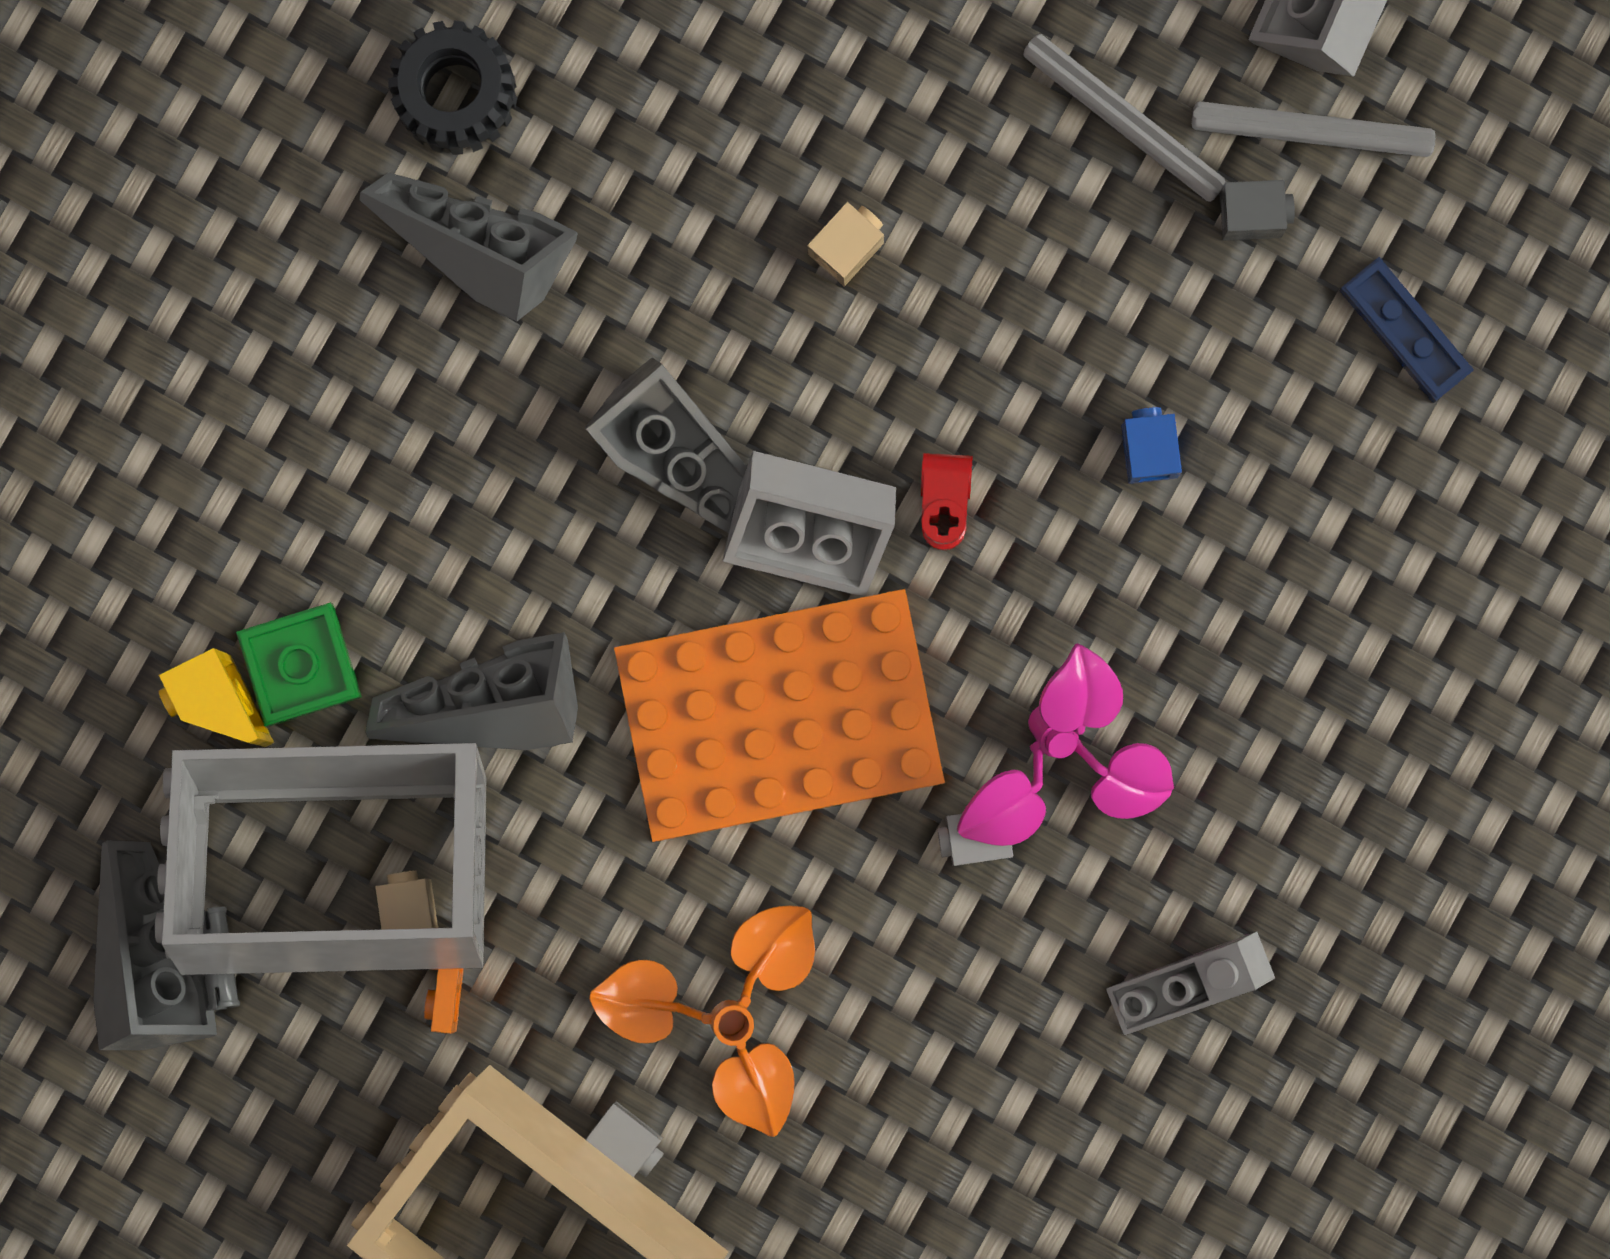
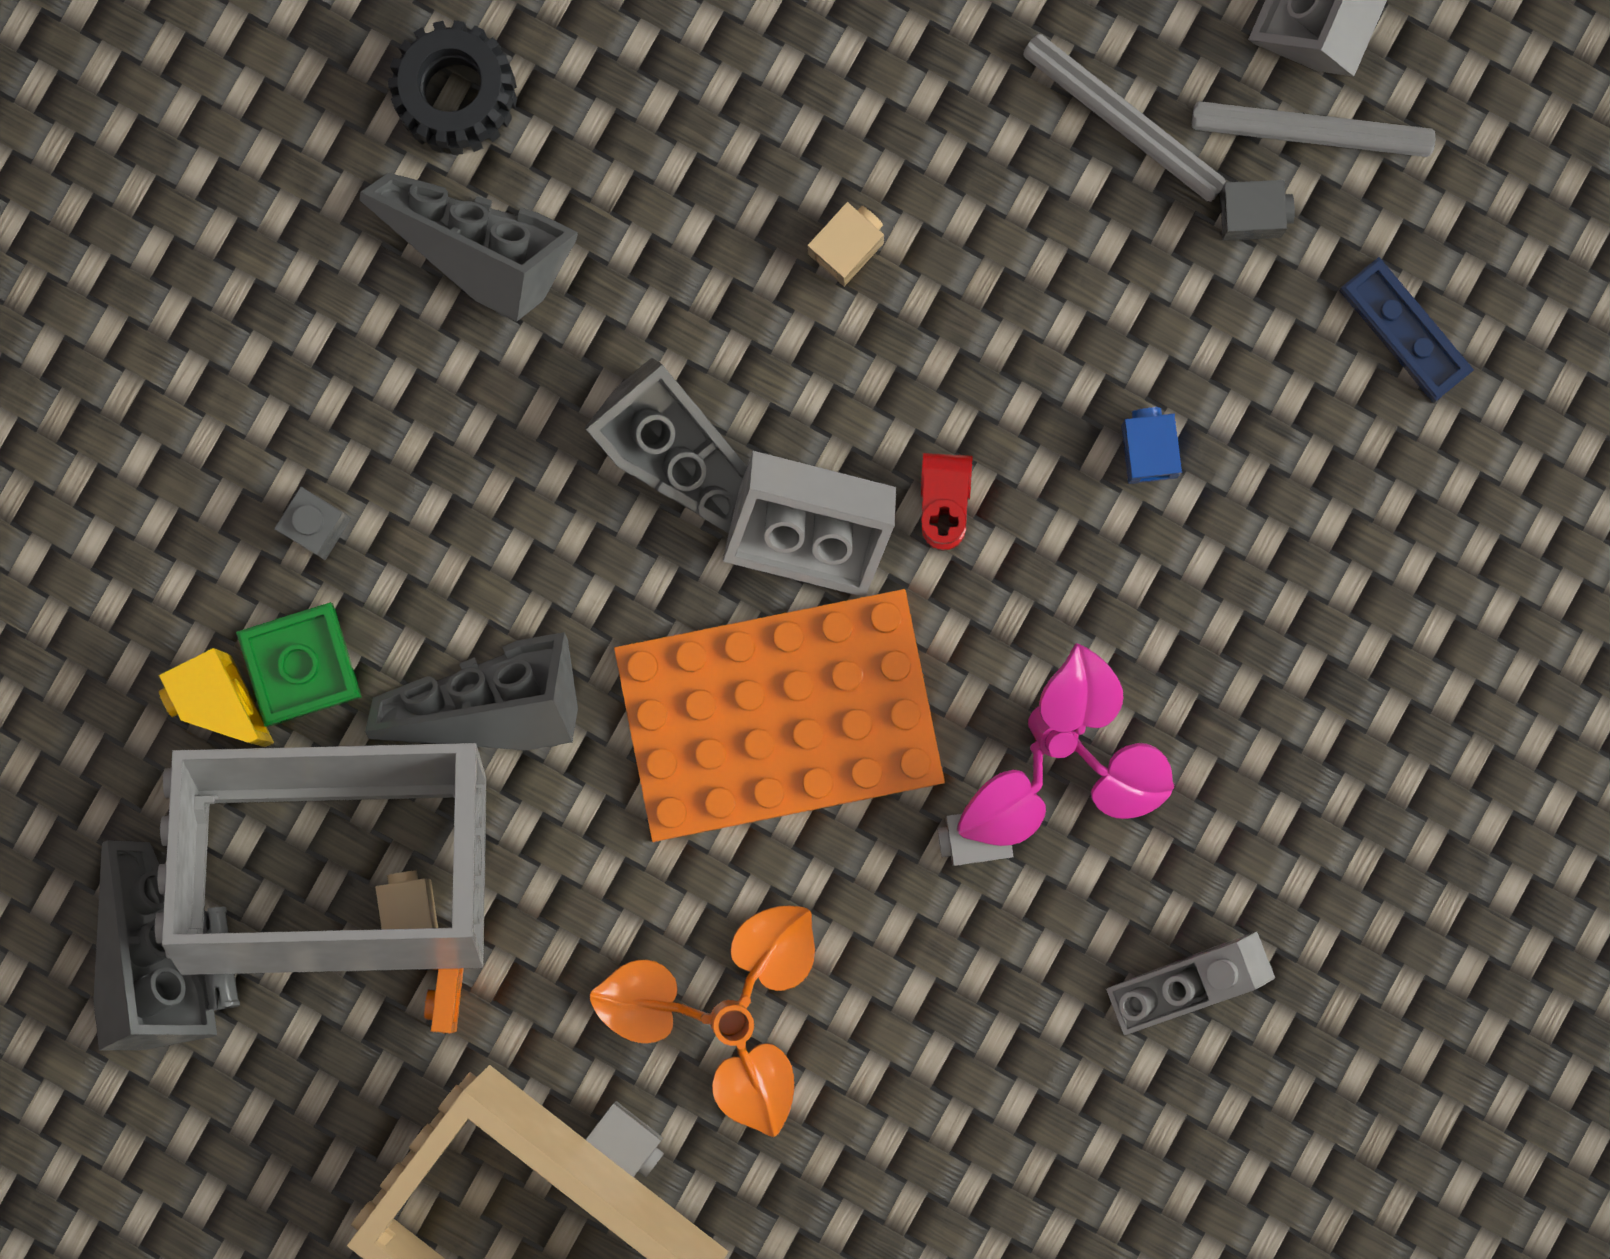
(313, 523): none -> dark grey brick

